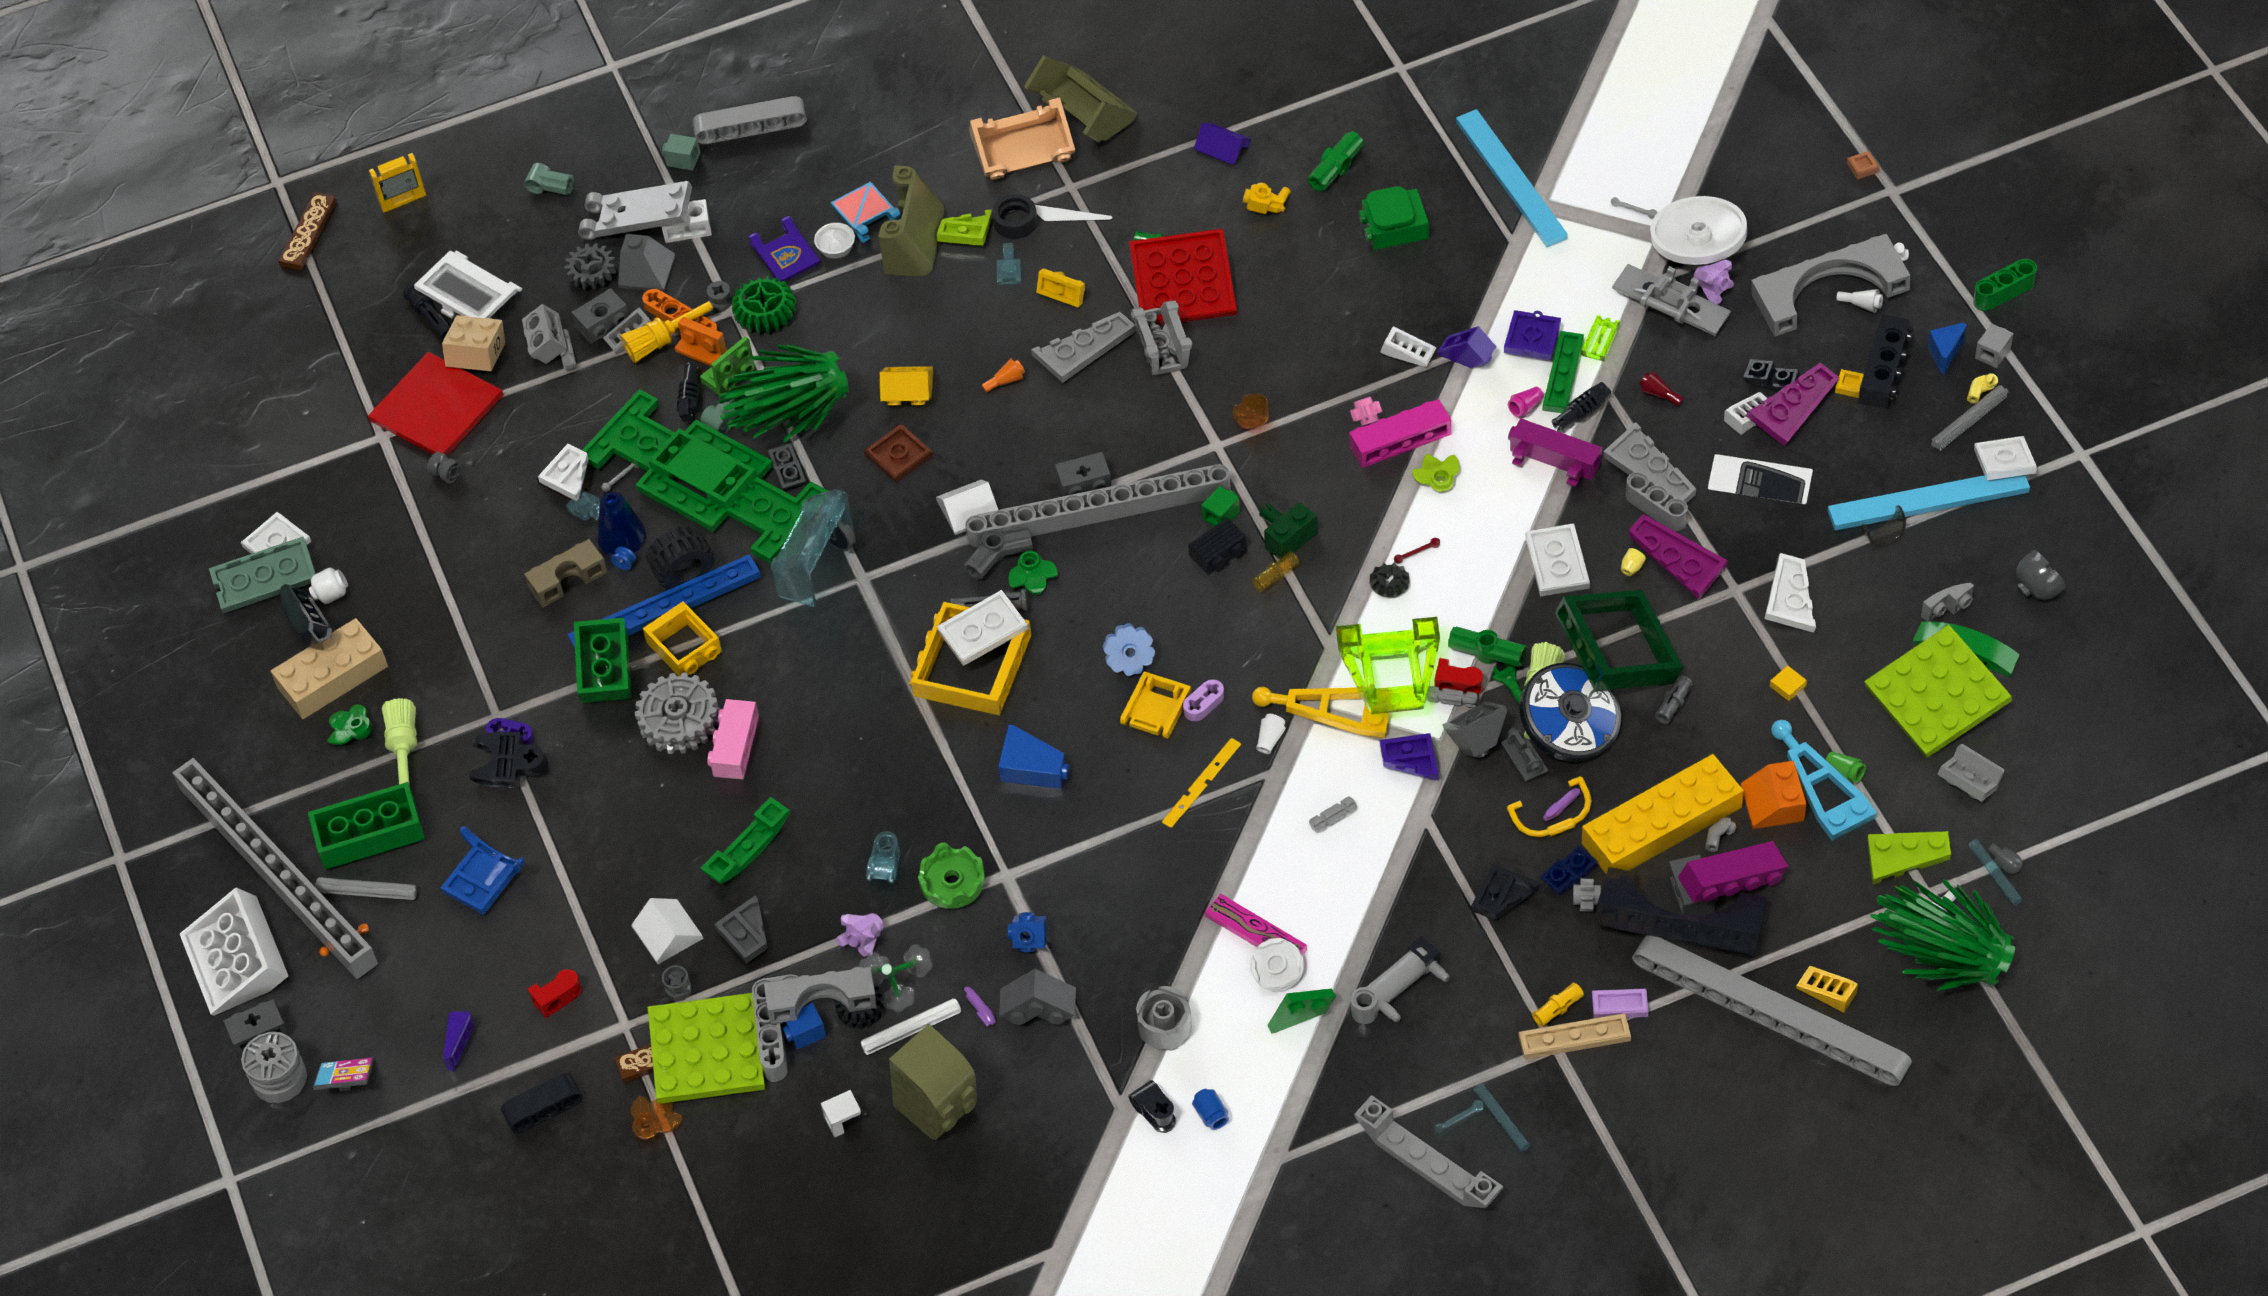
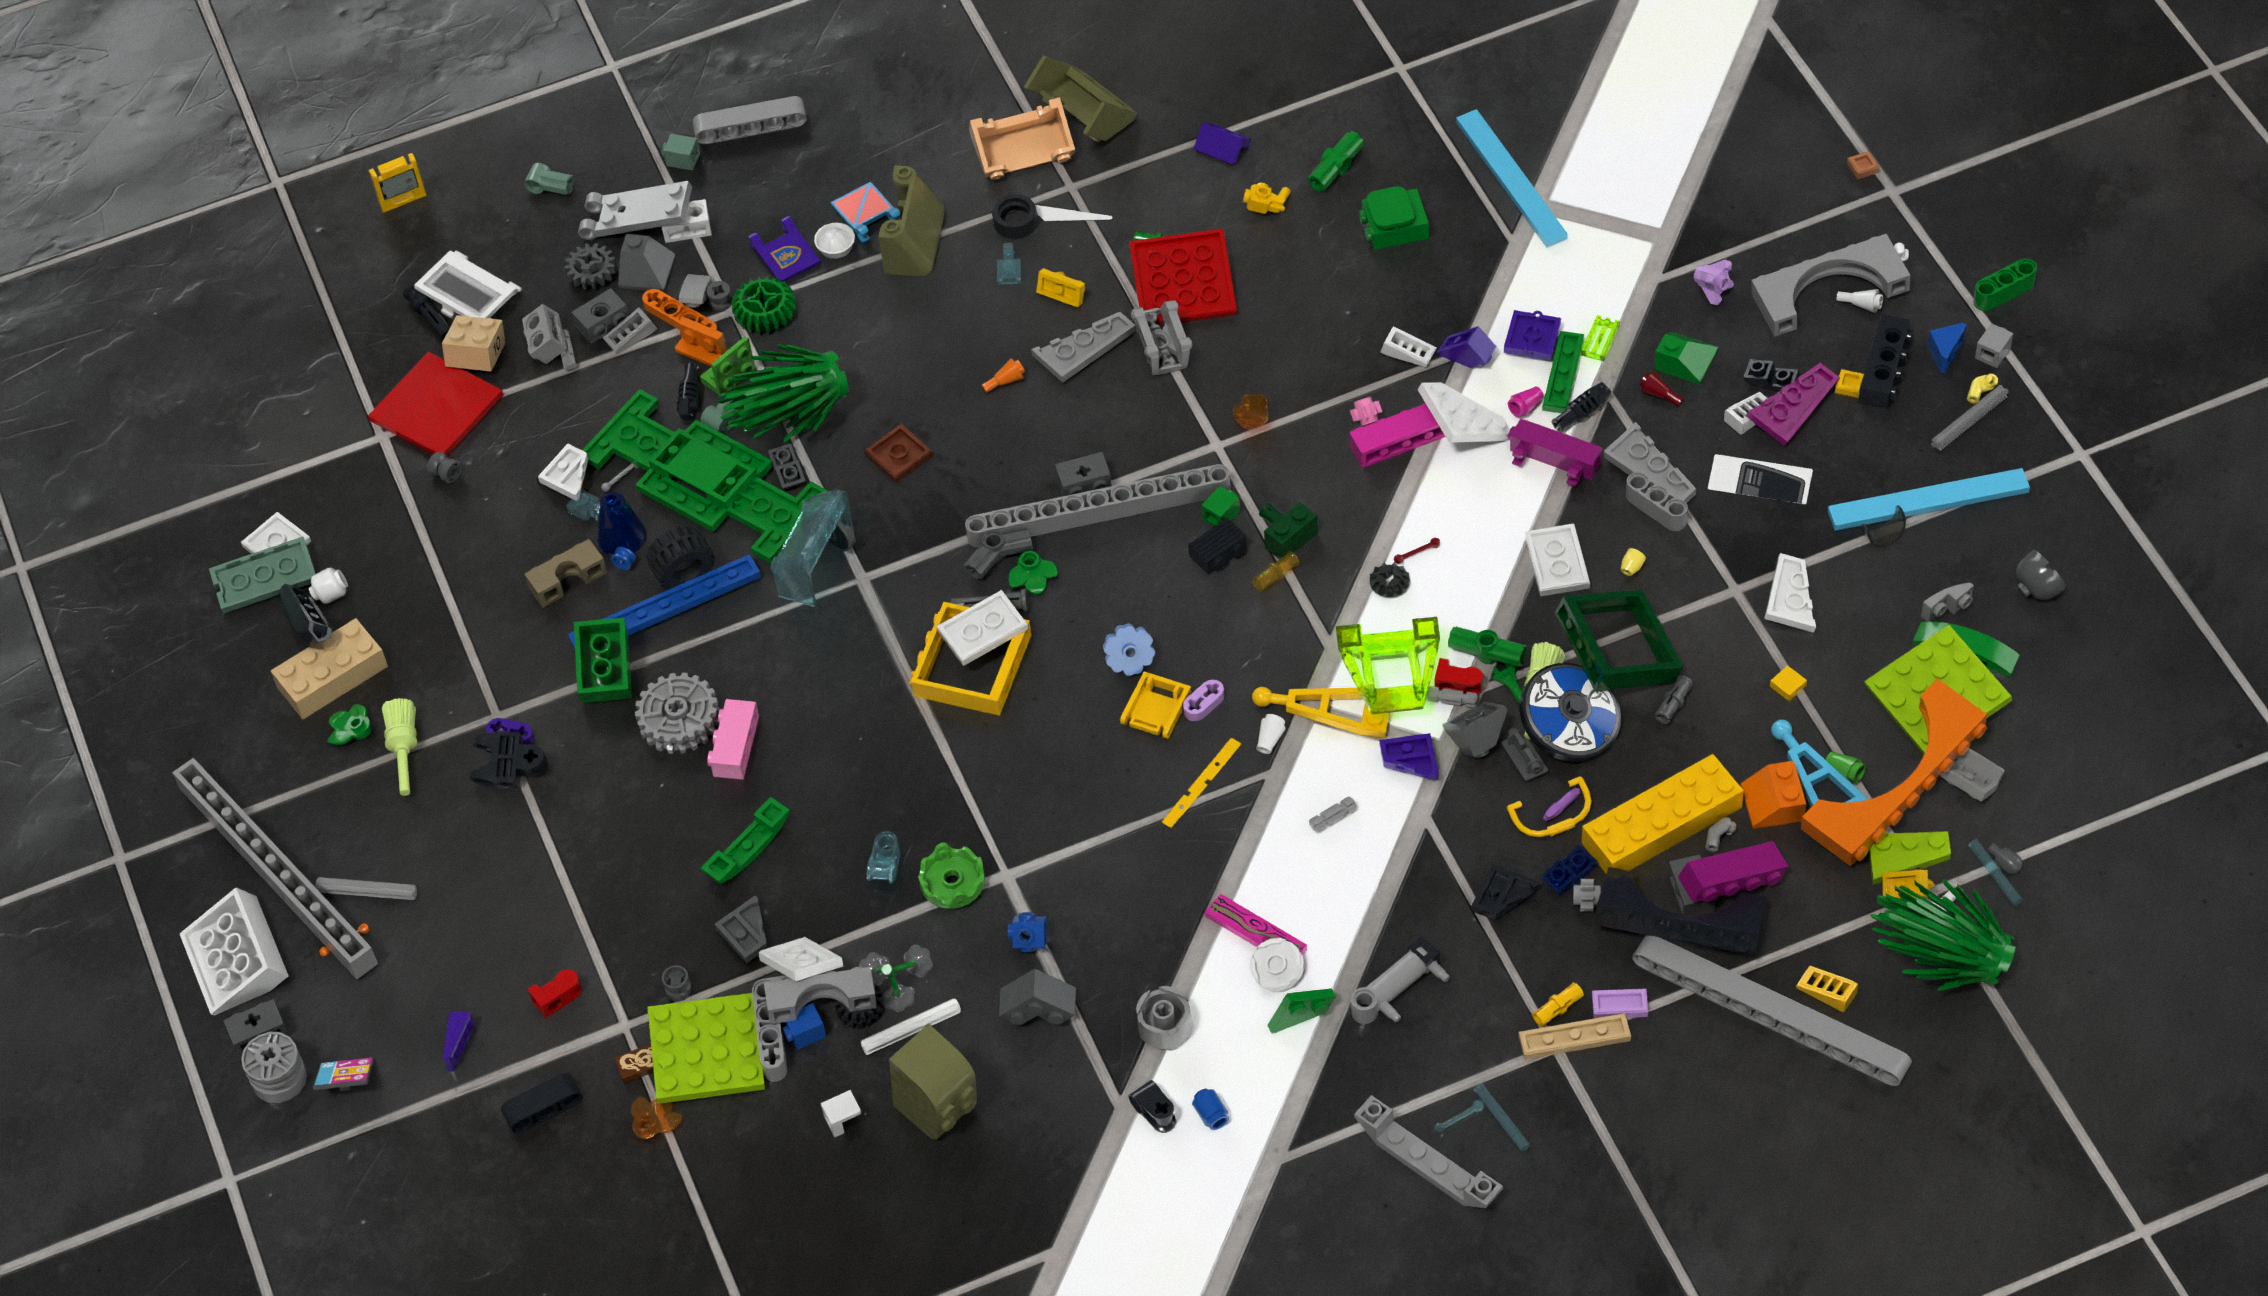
(307, 231): reddish brown tile -> none
(366, 825): green brick -> none
(480, 874): blue piece -> none
(656, 334): yellow piece -> none
(665, 928): white slope -> none
(671, 623): yellow window -> none
(694, 290): none -> light grey slope
(800, 959): none -> white tile
(860, 932): lavender rock -> none
(906, 384): yellow slope -> none
(965, 229): lime wing -> none
(966, 502): white slope -> none
(984, 1012): medium lavender piece -> none
(1031, 761): blue slope -> none
(1435, 470): lime plate -> none
(1462, 417): none -> white plate
(1651, 213): light grey hinge -> none
(1671, 298): light grey piece -> none
(1684, 357): none -> green slope
(1684, 559): magenta wing -> none
(1698, 230): white dish -> none
(1855, 826): none -> orange arch
(1906, 879): none -> yellow tile
(2005, 458): white tile -> none

